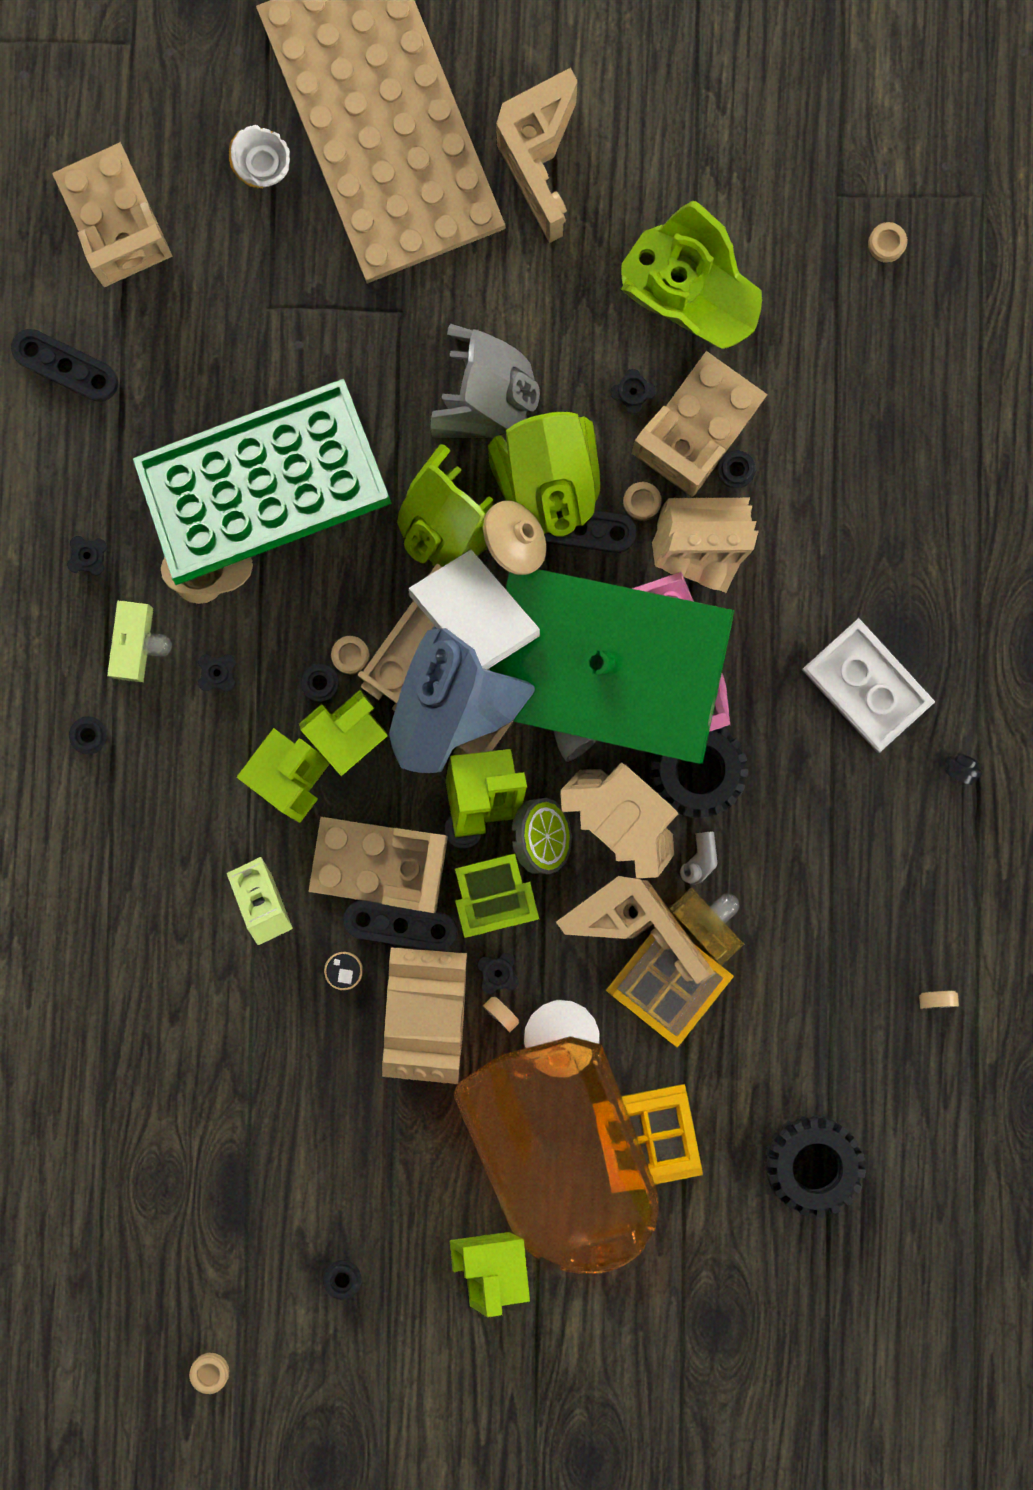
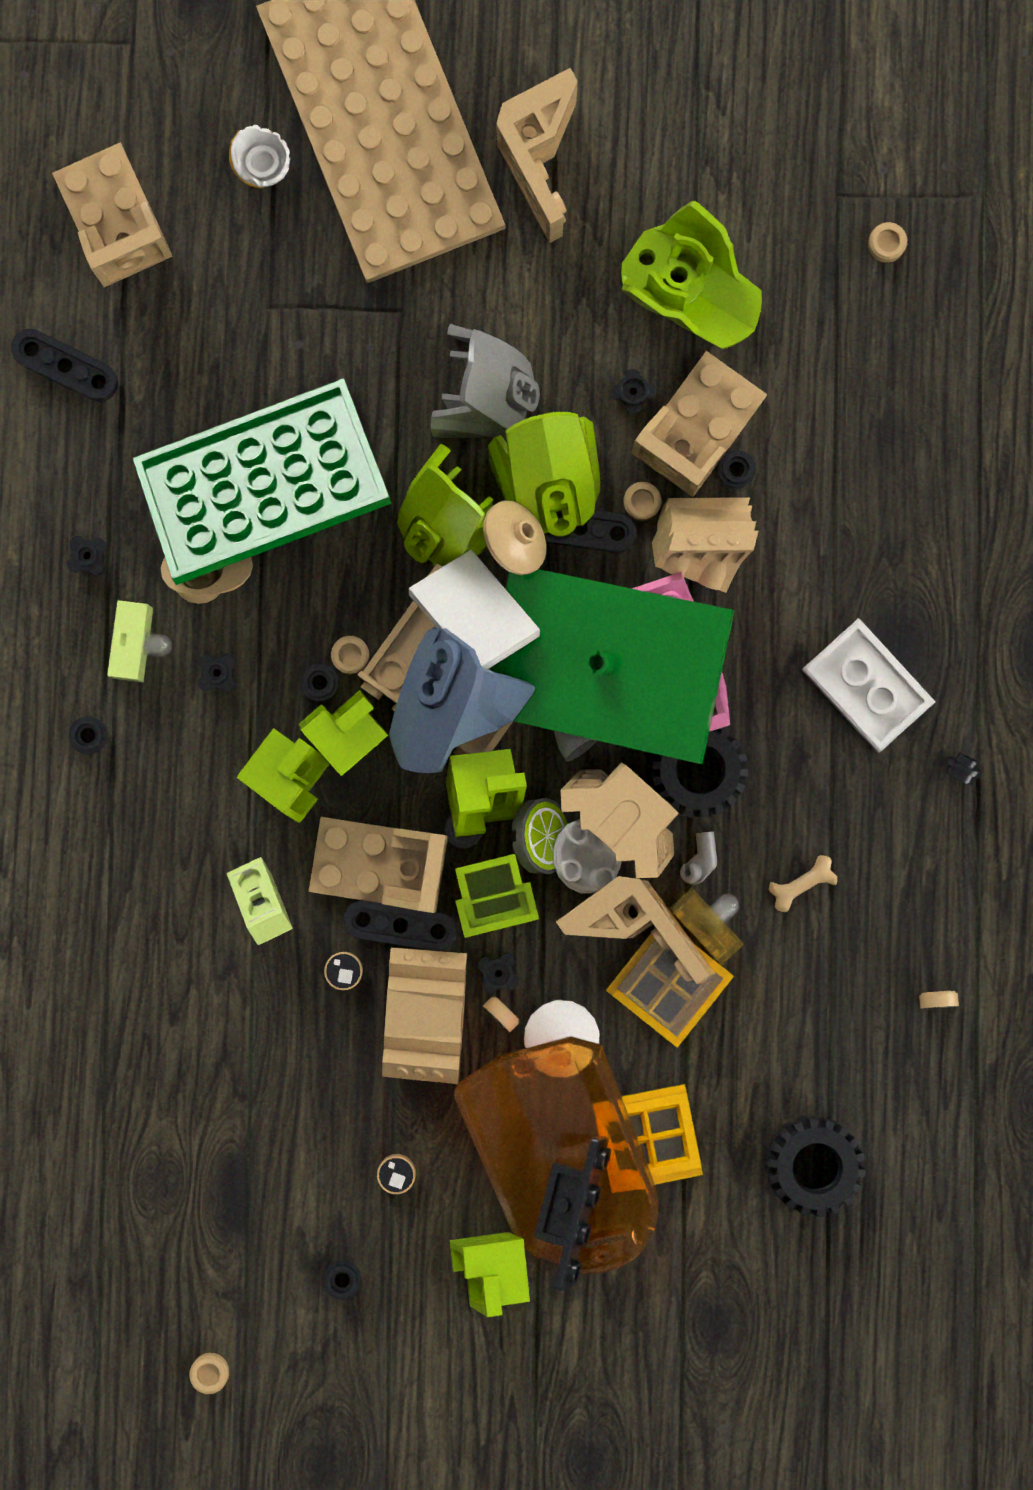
(396, 1174): none -> tile
(568, 1207): none -> black bracket
(583, 859): none -> white dish
(818, 874): none -> tan piece

